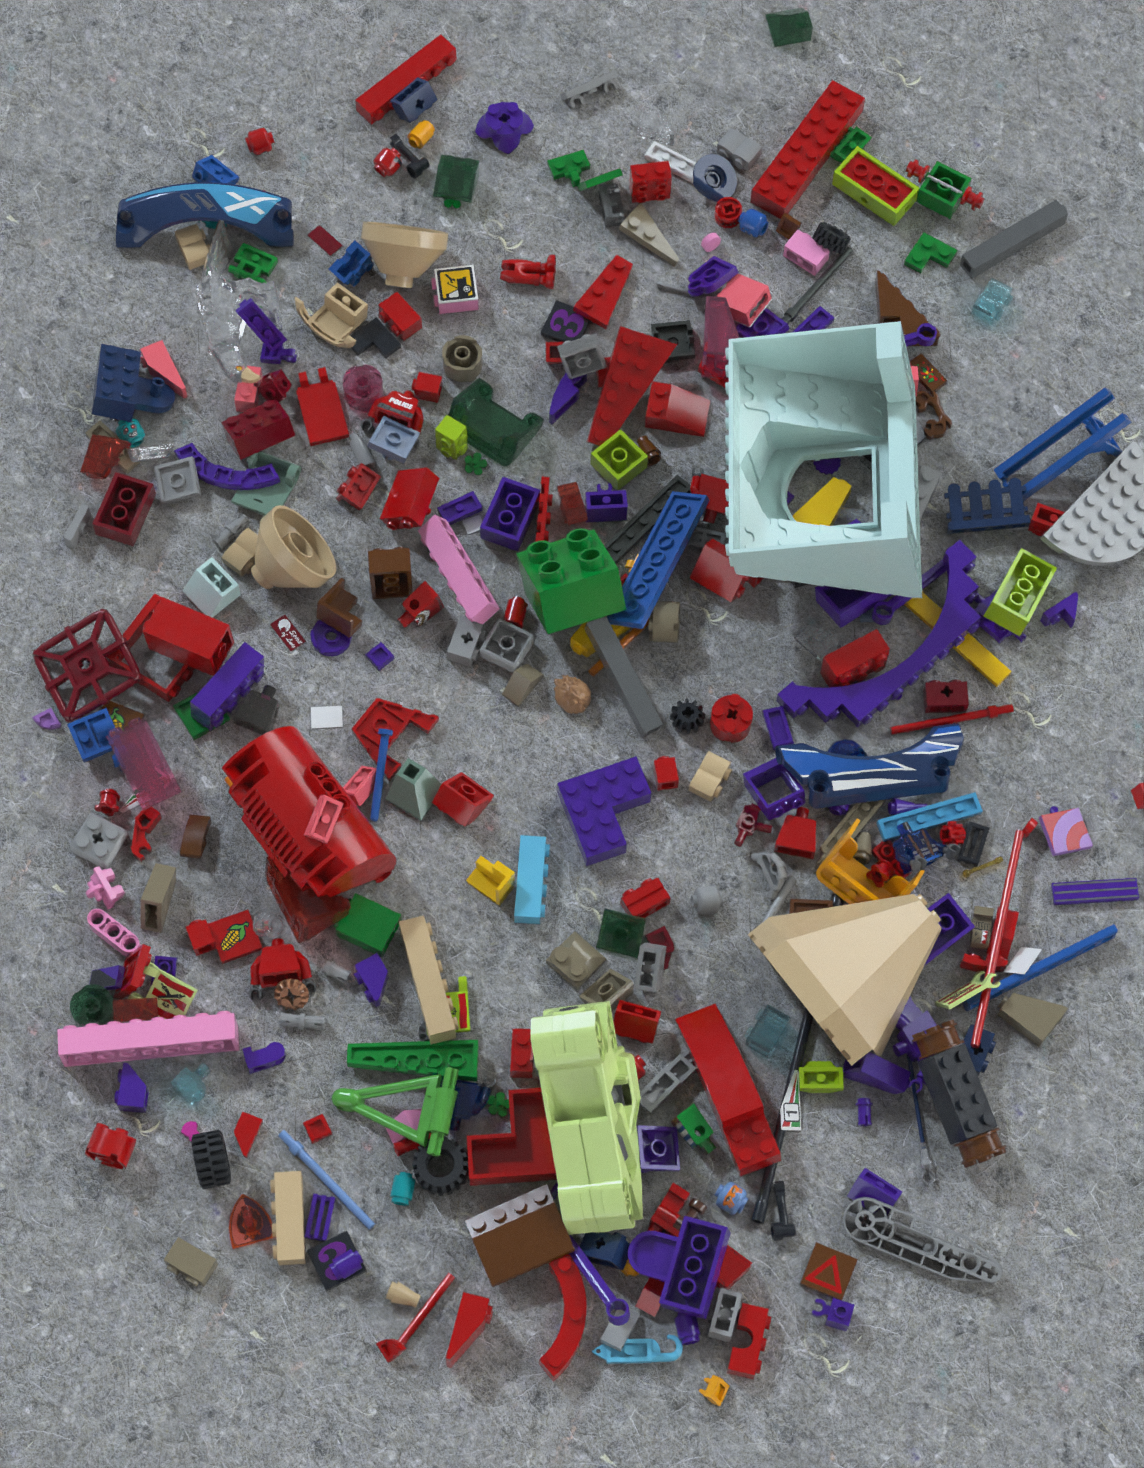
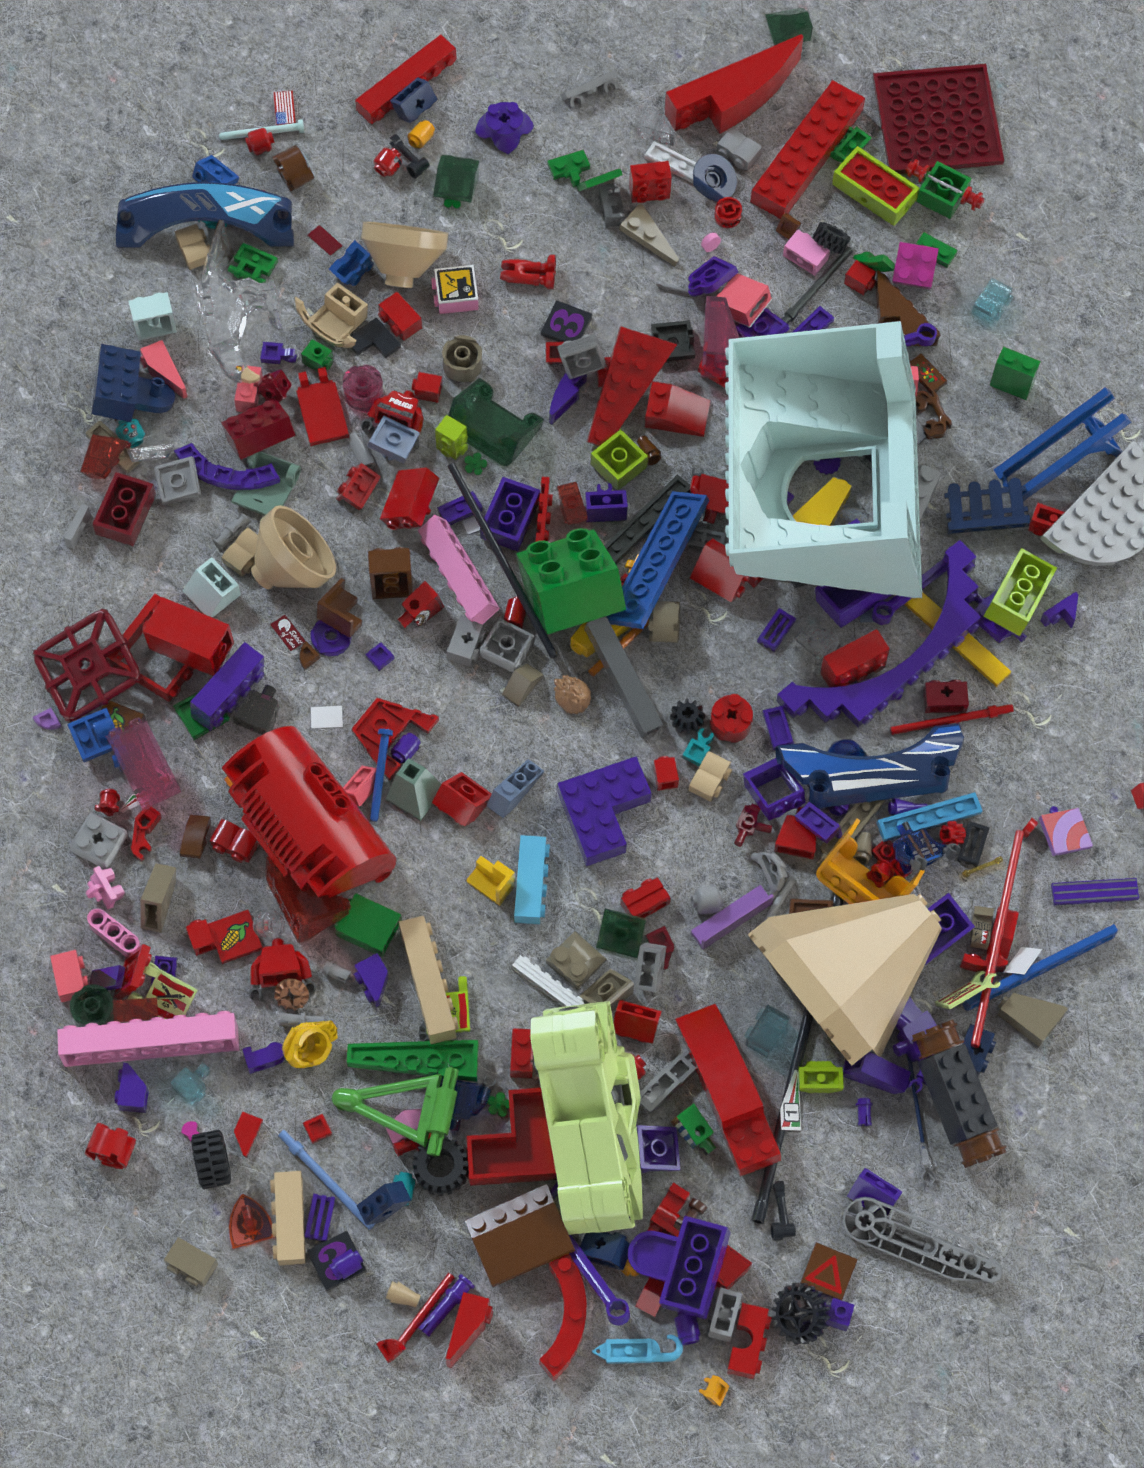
(68, 974): none -> coral piece
(152, 316): none -> light aqua brick
(234, 841): none -> red brick
(260, 324): dark purple plate -> none
(274, 129): none -> light aqua bar
(284, 107): none -> tile
(293, 168): none -> reddish brown brick
(308, 655): none -> reddish brown tile
(309, 1043): none -> yellow helmet
(317, 356): none -> green brick
(323, 819): coral slope -> none
(383, 1202): none -> dark blue brick
(405, 748): none -> dark purple brick
(452, 1297): none -> dark purple pin
(502, 561): none -> black piece
(514, 788): none -> sand blue slope
(545, 983): none -> white piece
(602, 296): red wing -> none
(616, 1336): light grey slope -> none
(698, 748): none -> teal plate
(731, 1198): medium blue head -> none
(732, 917): none -> medium lavender panel
(734, 90): none -> red slope
(753, 223): blue head -> none
(767, 643): none -> dark purple tile
(795, 1295): none -> black gear
(818, 823): none -> dark purple panel
(860, 278): none -> red brick
(877, 263): none -> green slope
(915, 265): none -> dark pink brick
(938, 117): none -> dark red plate
(1013, 239): dark grey brick -> none
(1014, 373): none -> green brick

